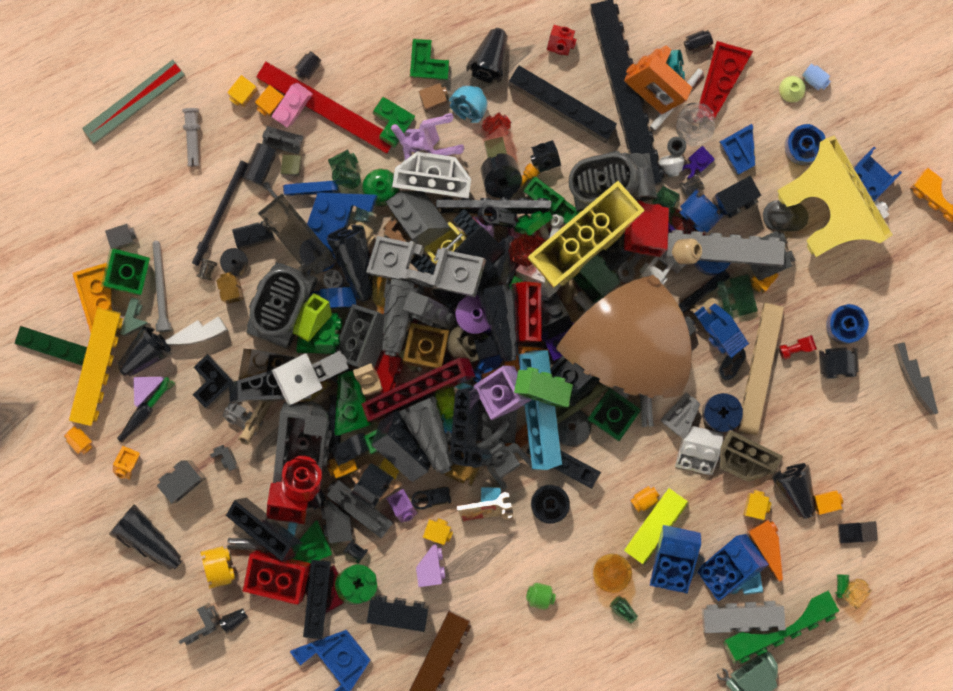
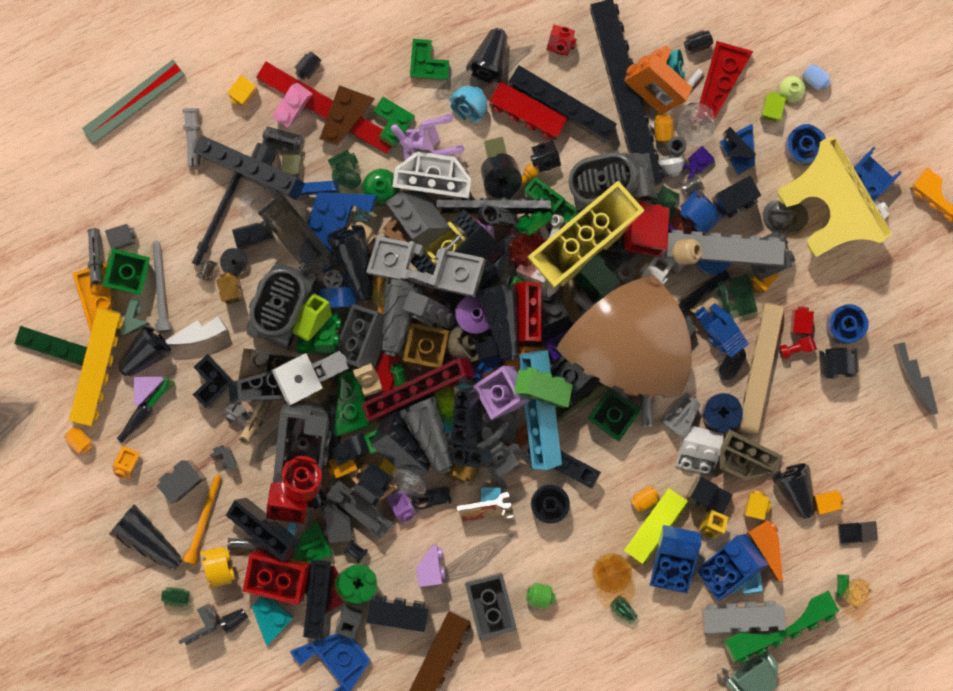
(94, 257): none -> dark grey pin
(175, 597): none -> clear green brick
(191, 554): none -> light orange piece
(247, 201): none -> clear dish
(249, 167): none -> black brick
(268, 101): light orange brick -> none
(270, 618): none -> teal wing
(343, 114): none -> reddish brown wing
(348, 621): none -> dark grey brick
(398, 373): none -> green pin
(408, 482): none -> clear dish
(433, 96): medium nougat brick -> none
(438, 531): yellow brick -> none
(490, 606): none -> dark grey brick
(491, 124): clear red bracket -> none
(528, 111): none -> red brick
(577, 436): dark grey dish -> none
(663, 128): none -> light orange brick
(709, 495): none -> black brick
(713, 529): none -> yellow brick
(741, 149): none -> black slope
(773, 107): none -> lime brick
(802, 321): none -> red brick

